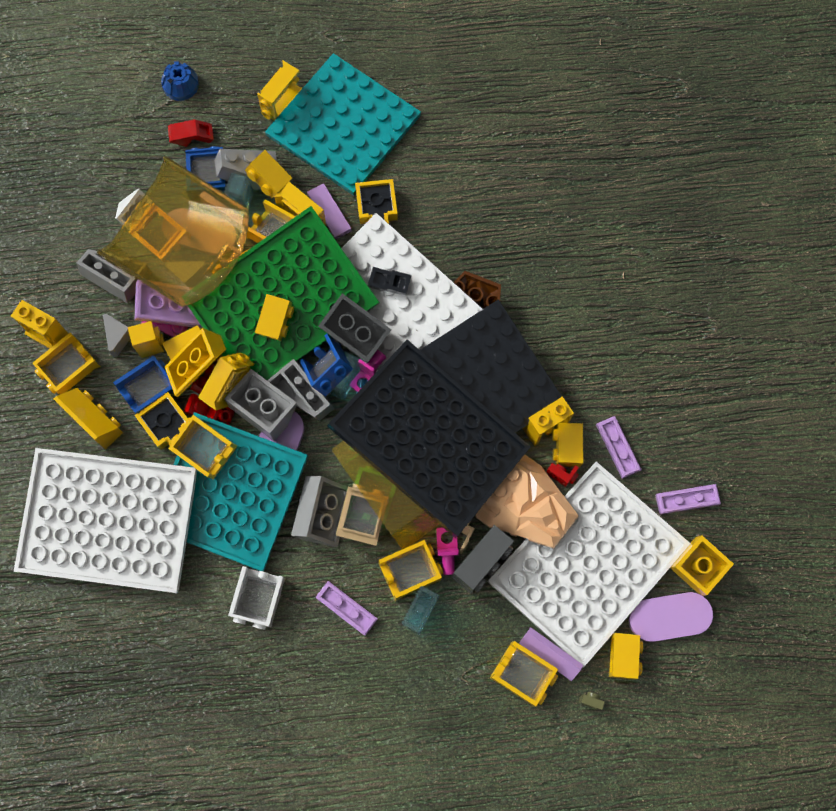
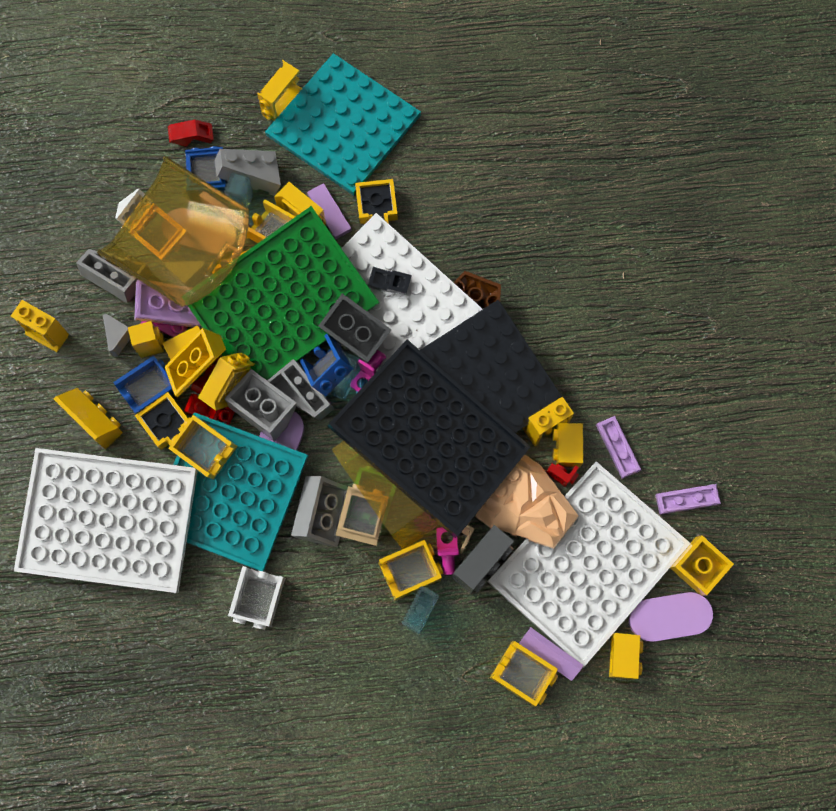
(65, 364): window -> none
(179, 81): blue piece -> none
(267, 174): yellow brick -> none
(274, 317): yellow brick -> none
(346, 608): lavender tile -> none
(592, 700): olive plate -> none

